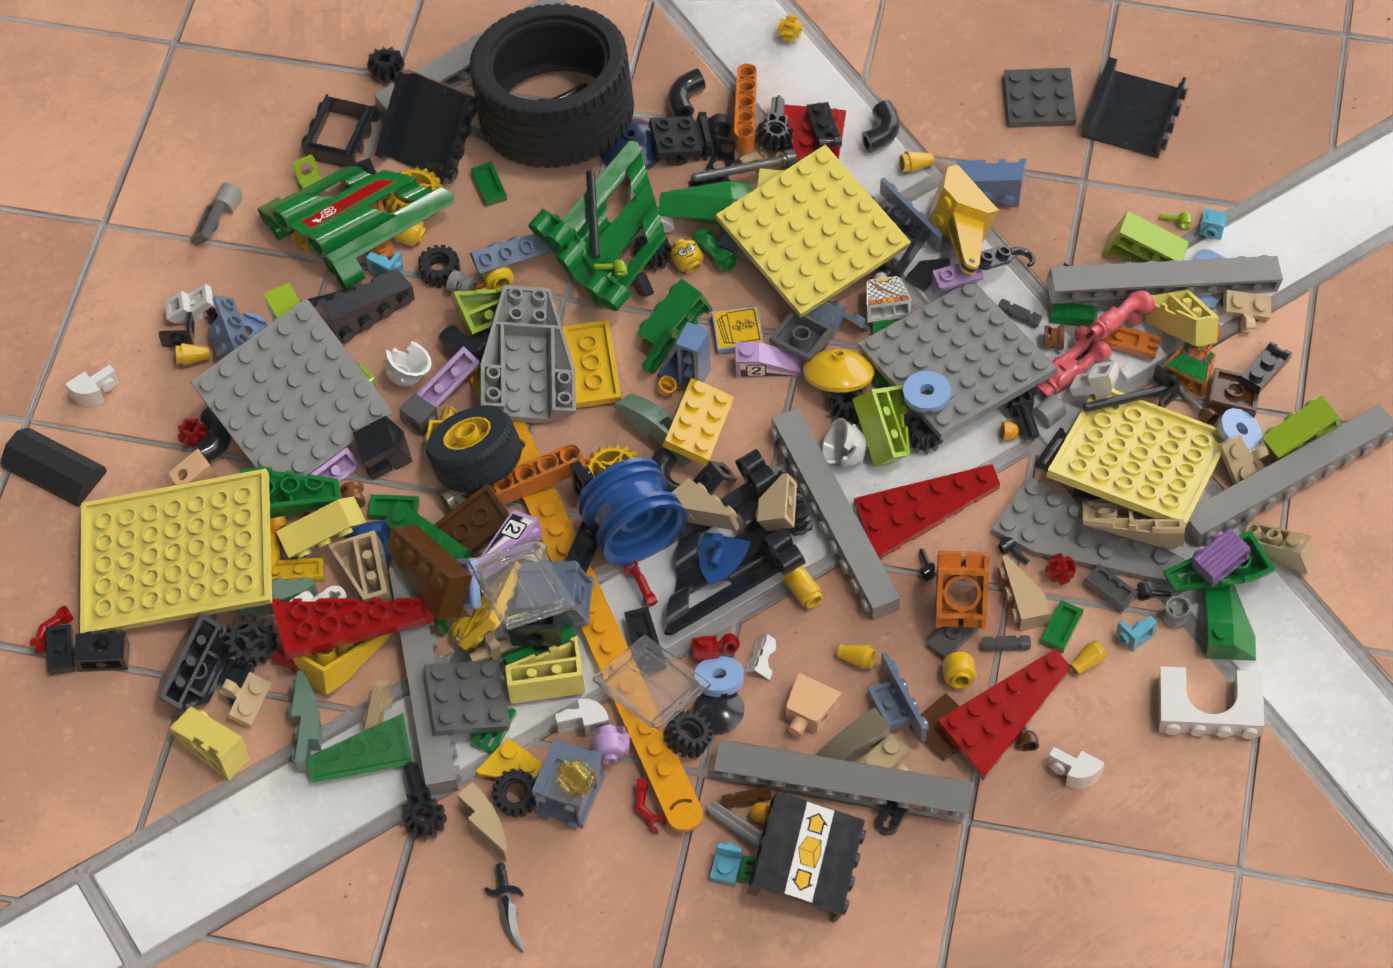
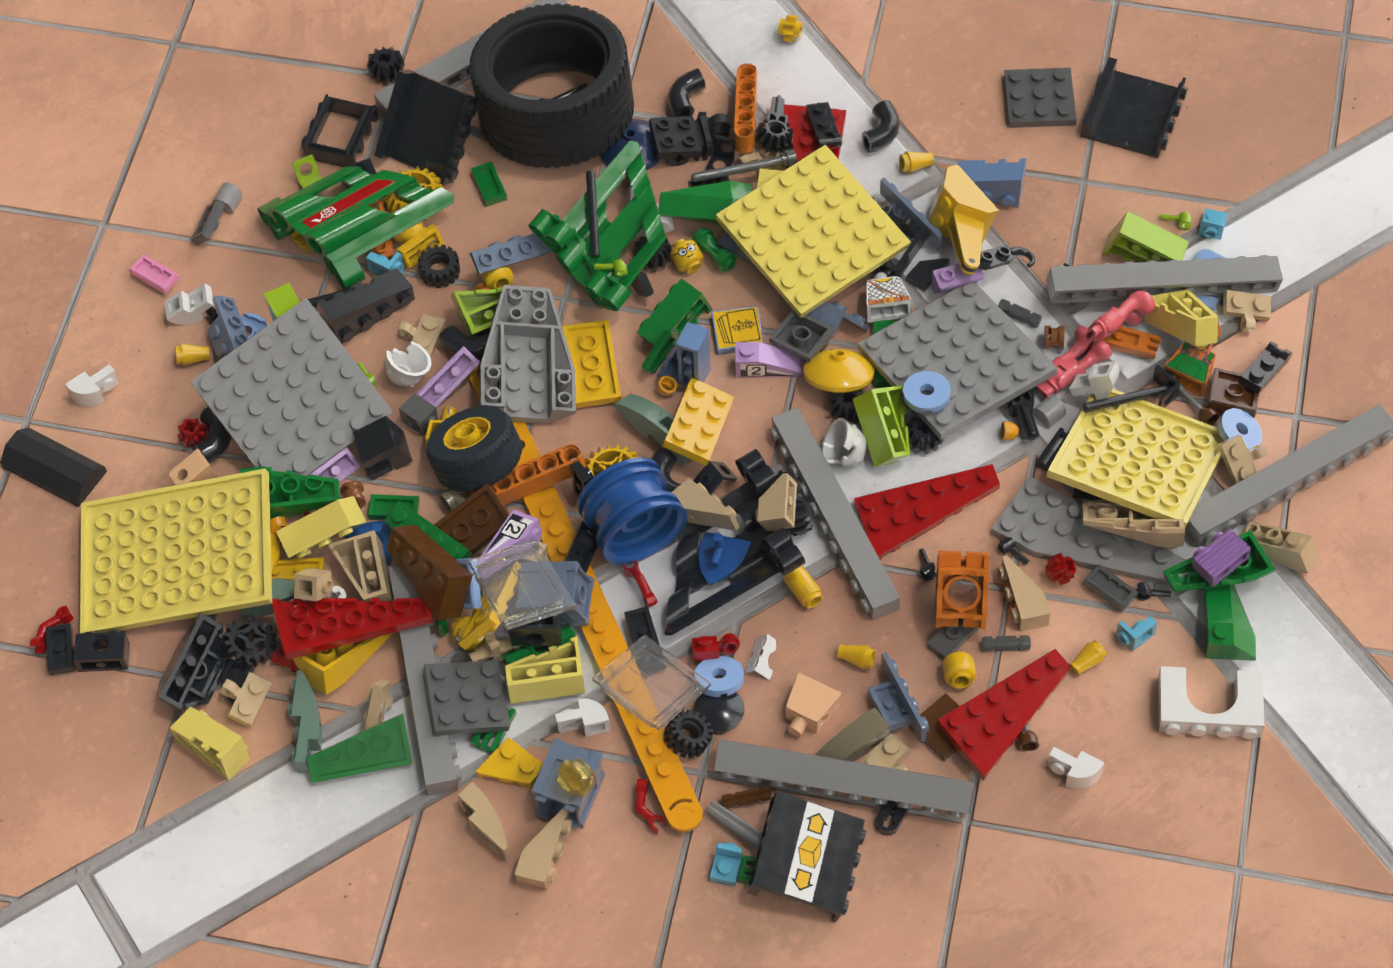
(154, 274): none -> bright pink plate
(176, 337): black bracket -> none
(313, 584): none -> tan brick
(418, 243): none -> yellow tile
(421, 805): black gear -> none
(425, 334): none -> tan plate
(459, 282): light grey wheel -> none
(501, 786): black tyre -> none
(506, 905): piece -> none
(540, 855): none -> tan slope
(611, 742): lavender head -> none
(759, 811): light orange hinge -> none
(1061, 626): green tile -> none
(1073, 314): green tile -> none
(1174, 607): light grey wheel -> none
(1301, 428): lime wedge -> none

